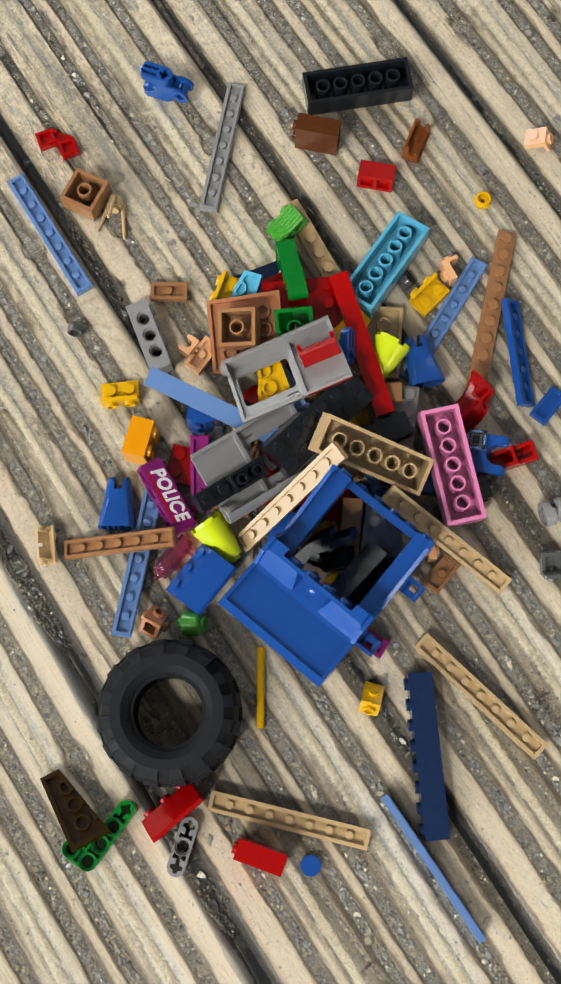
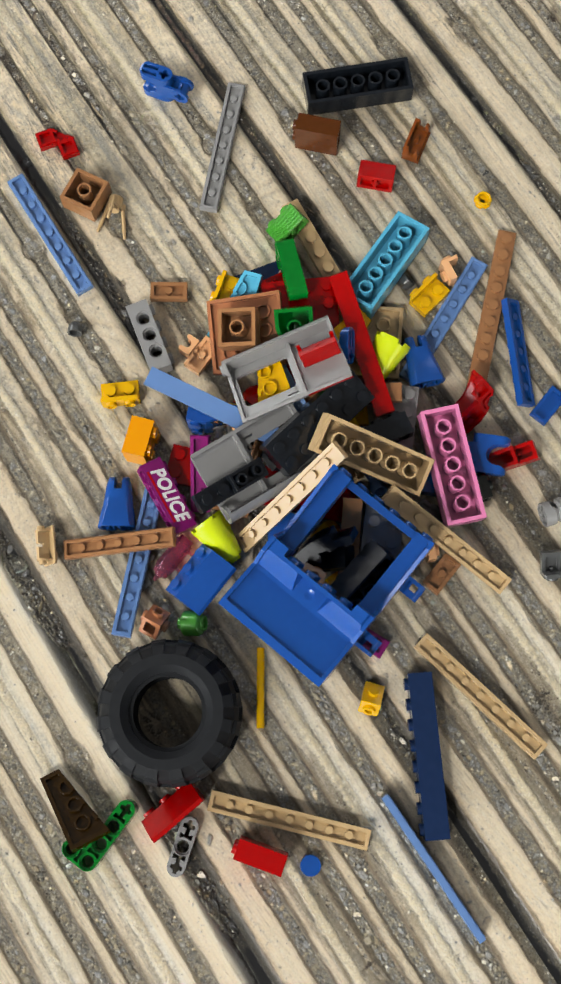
(477, 439): tile -> none
(538, 138): light nougat bracket -> none

